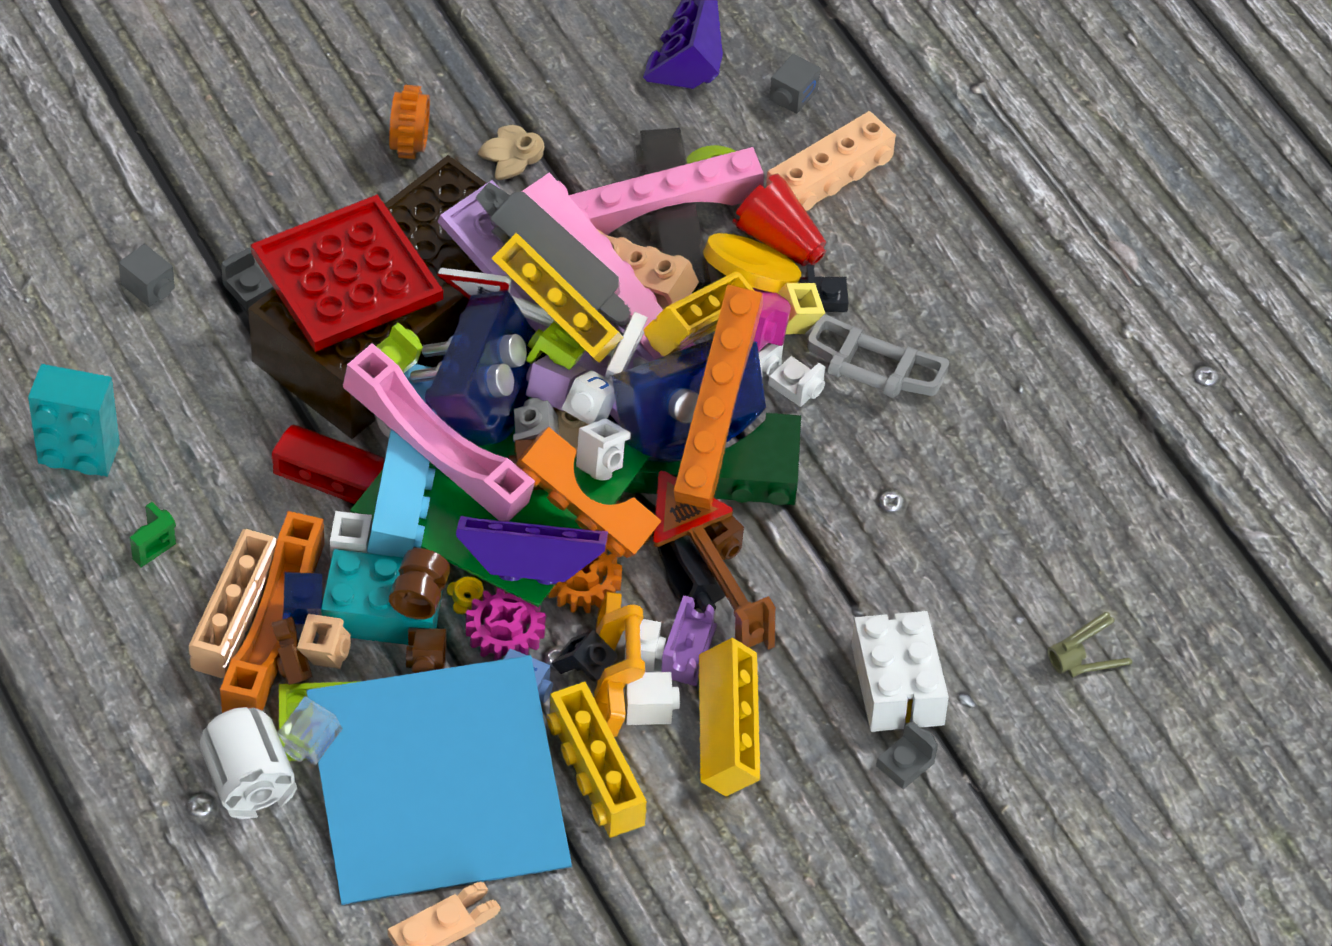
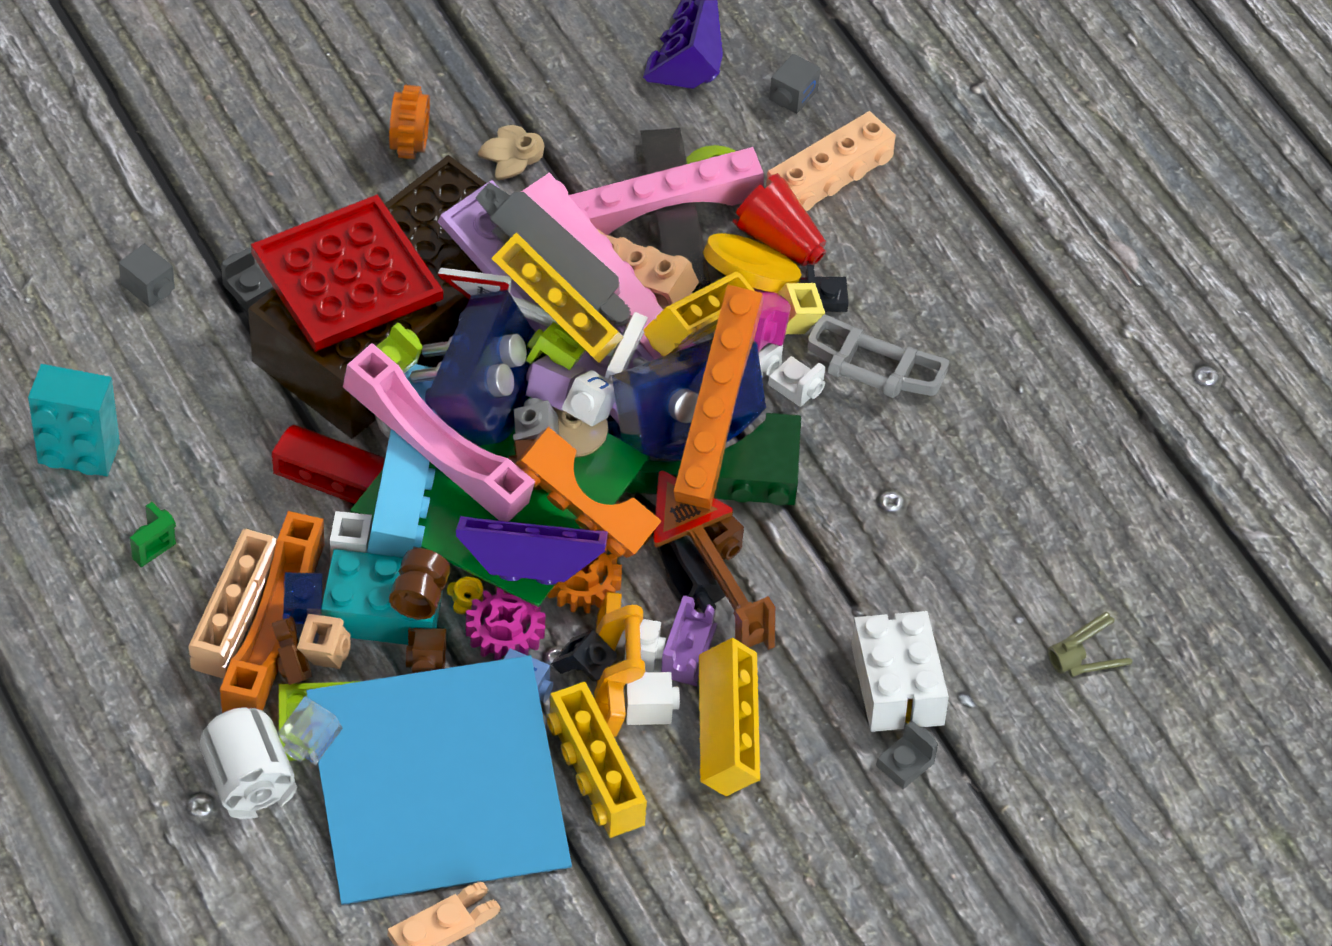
(601, 448): white brick -> none

